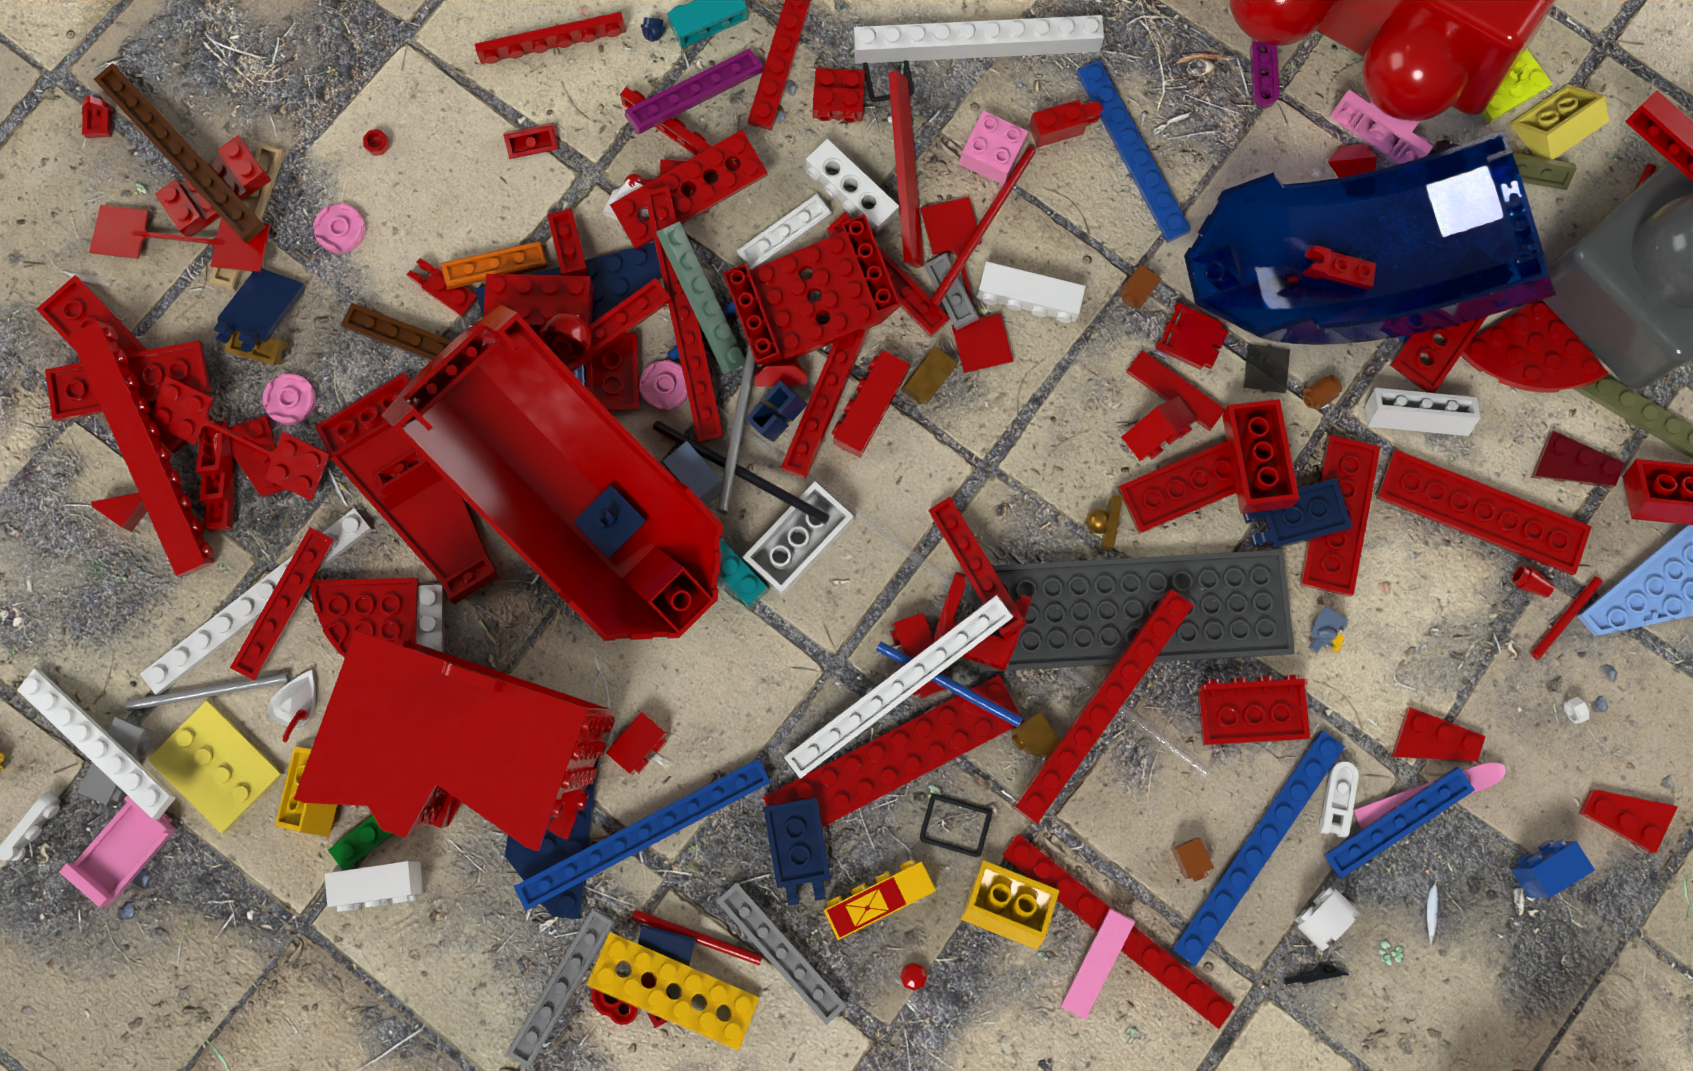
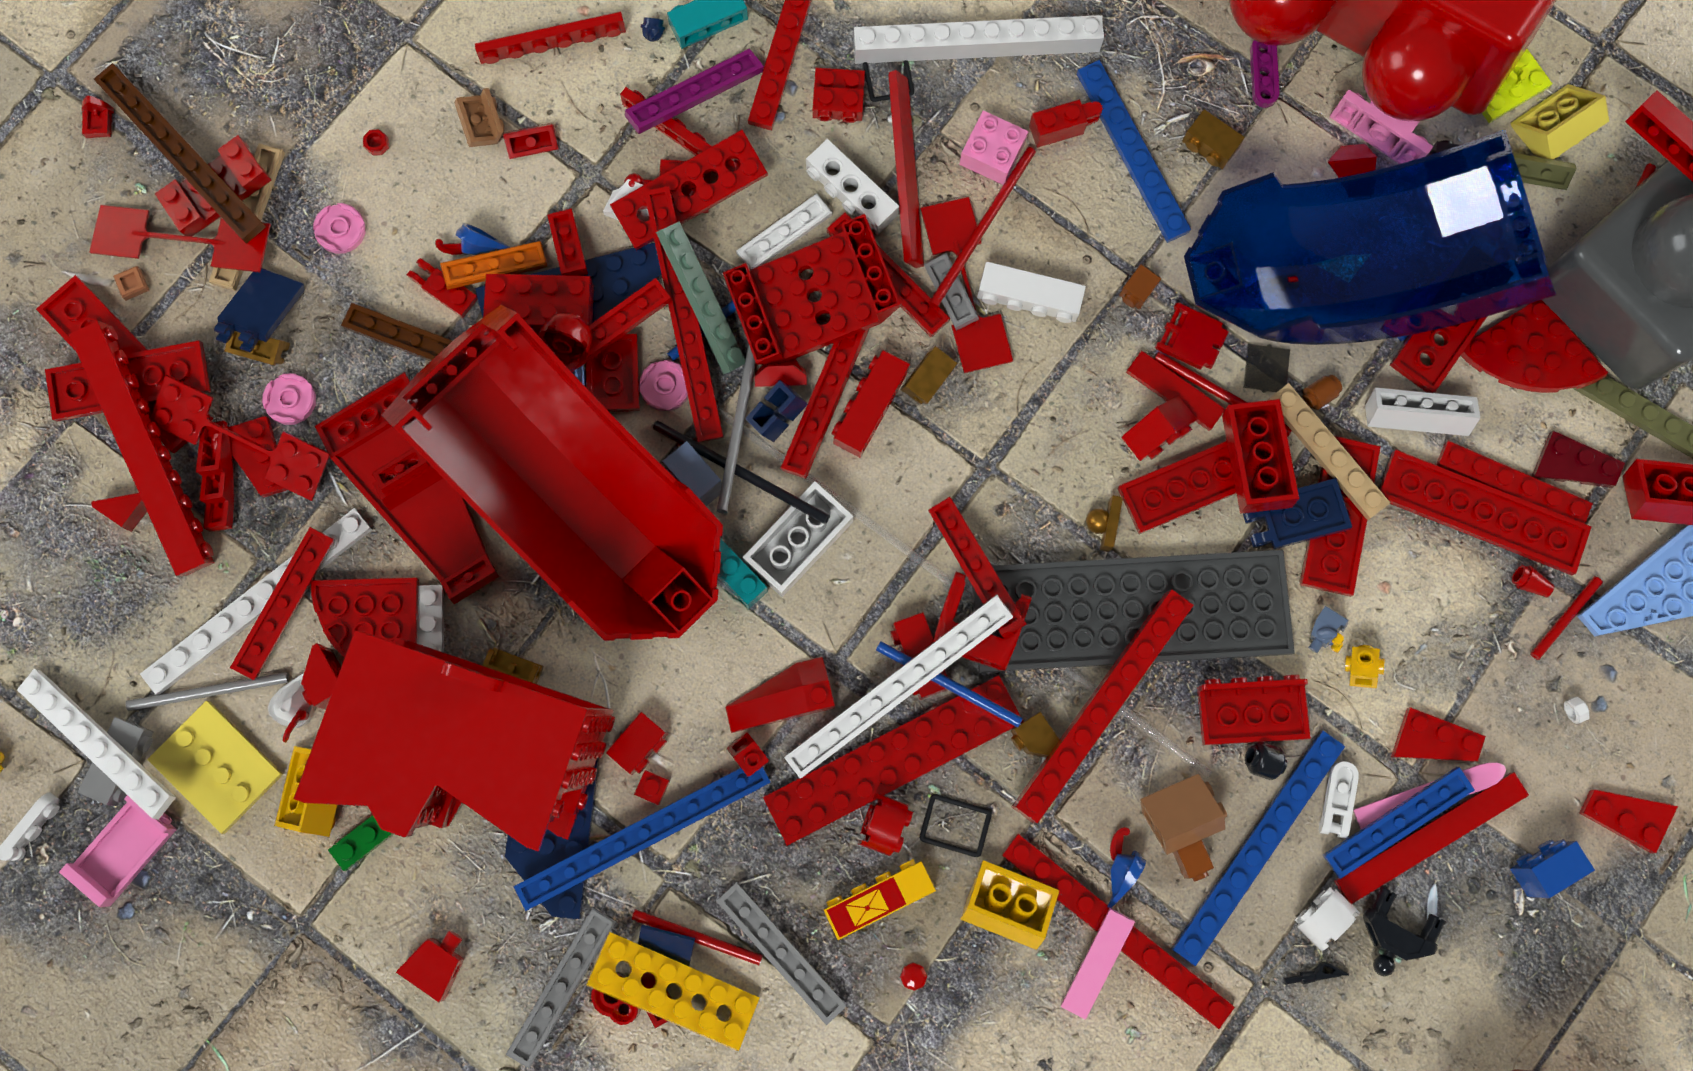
(131, 283): none -> nougat tile
(320, 676): none -> red slope
(374, 885): white brick -> none
(434, 966): none -> red torso
(473, 242): none -> blue piece
(480, 119): none -> medium nougat bracket
(513, 665): none -> pearl gold hinge
(610, 521): dark blue piece -> none
(652, 787): none -> red plate
(747, 754): none -> red bracket
(789, 695): none -> red wedge
(797, 846): dark blue tile -> none
(884, 825): none -> red brick
(1125, 868): none -> blue piece
(1183, 813): none -> medium nougat brick
(1202, 382): none -> red piece
(1213, 139): none -> pearl gold brick
(1265, 760): none -> black head
(1330, 453): none -> tan plate
(1340, 268): red plate -> none
(1364, 666): none -> yellow brick
(1396, 940): none -> black connector
(1431, 838): none -> red tile
(1506, 479): none -> red plate

